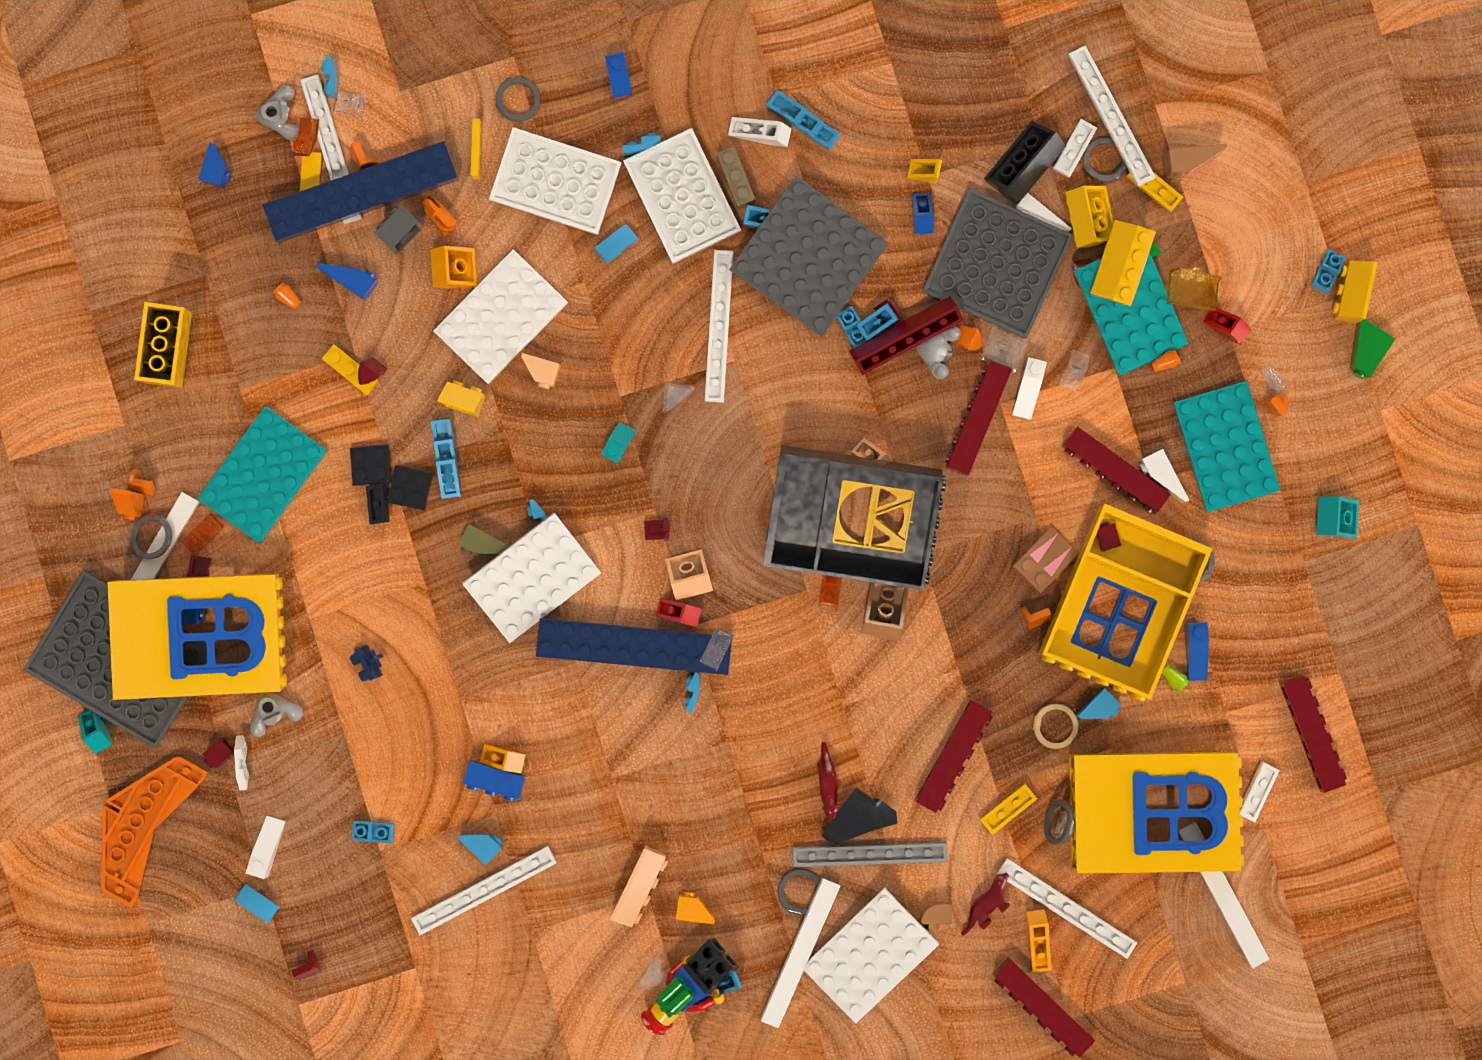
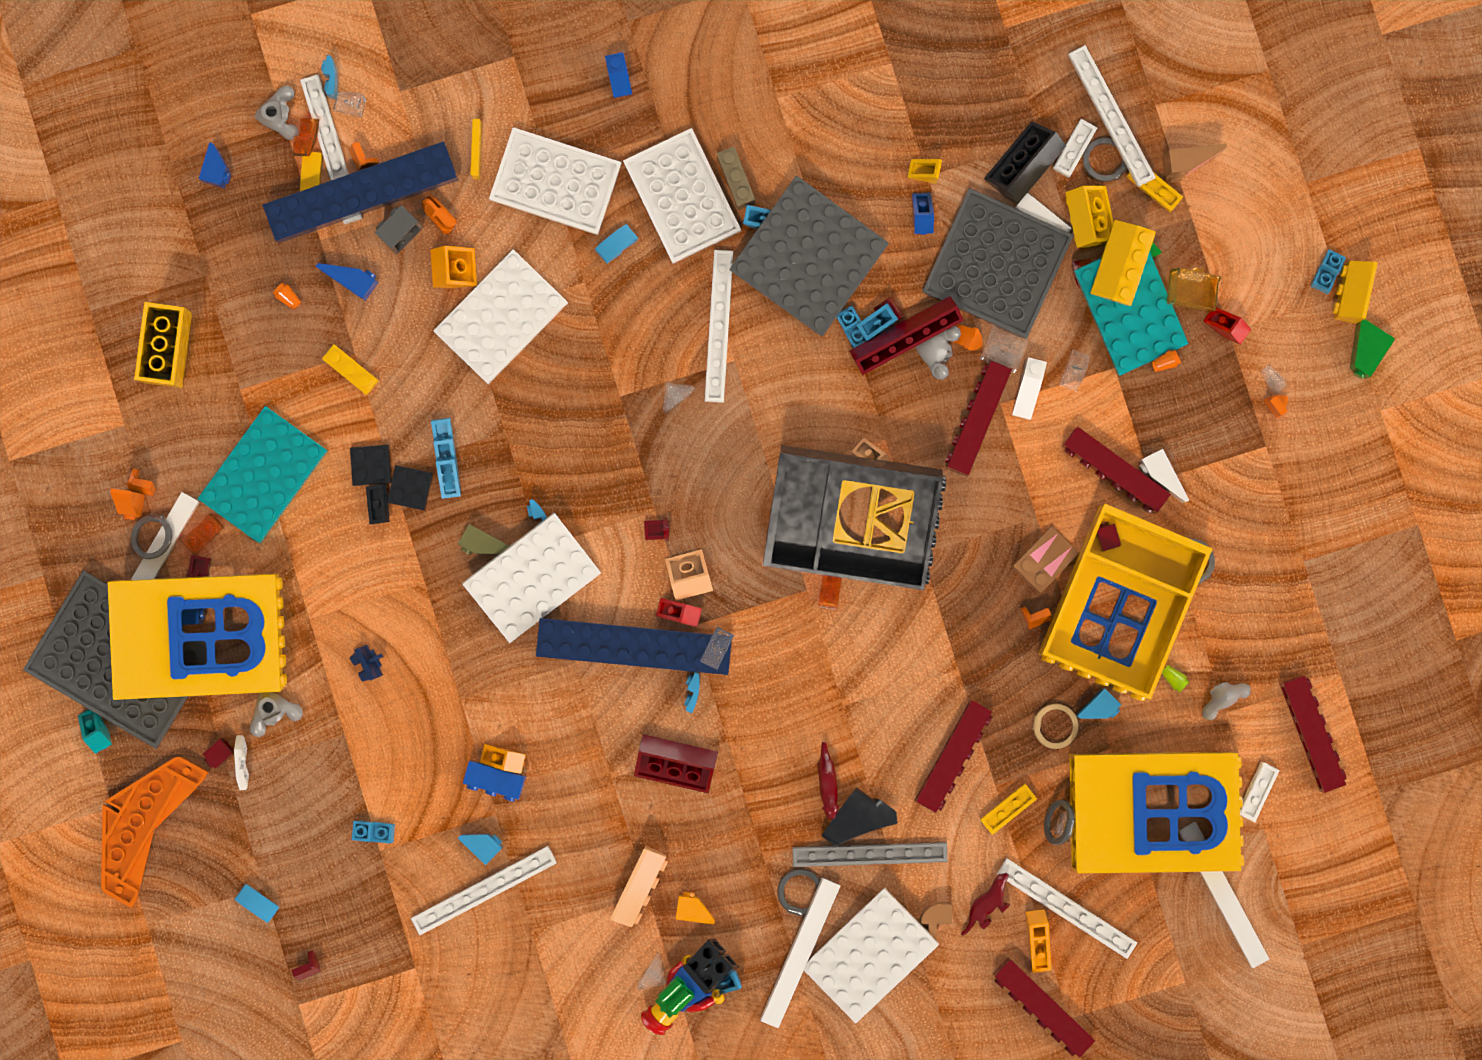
(265, 848): white slope -> none
(370, 371): dark red tile -> none
(462, 398): yellow slope -> none
(502, 109): dark grey piece -> none
(542, 370): light nougat slope -> none
(618, 443): teal slope -> none
(647, 141): dark azure slope -> none
(675, 763): none -> dark red slope
(760, 131): white slope -> none
(803, 120): dark azure slope -> none
(885, 611): medium nougat slope -> none
(1196, 650): blue slope -> none
(1223, 697): none -> light grey head
(1226, 446): teal plate -> none
(1337, 517): teal slope -> none

